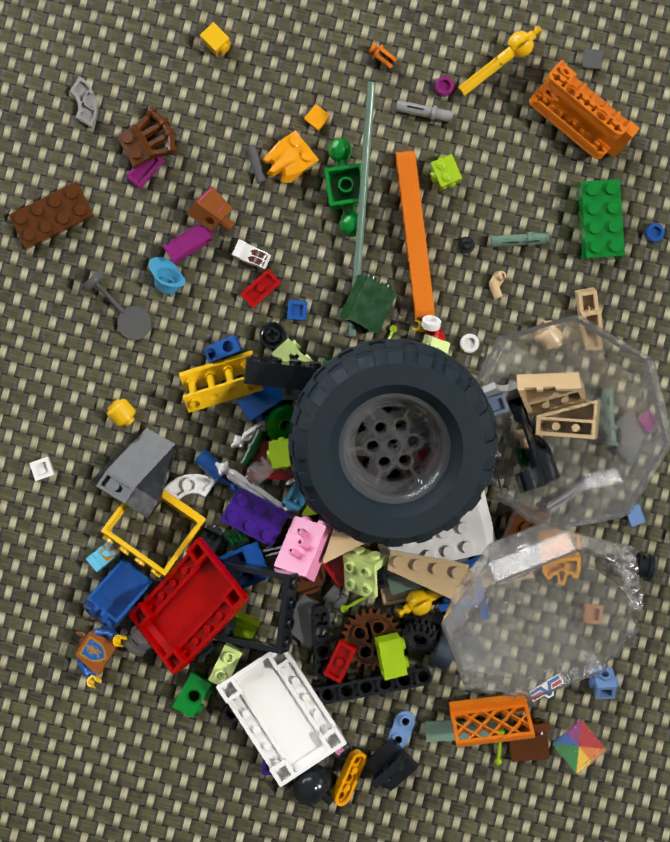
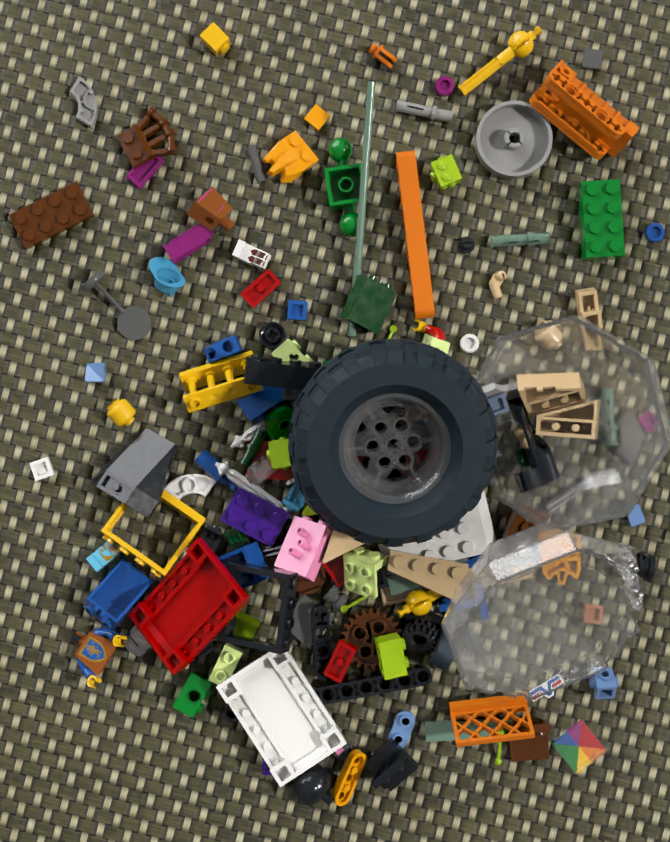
(95, 373): none -> medium blue slope
(431, 323): white tile -> none
(514, 159): none -> light grey piece

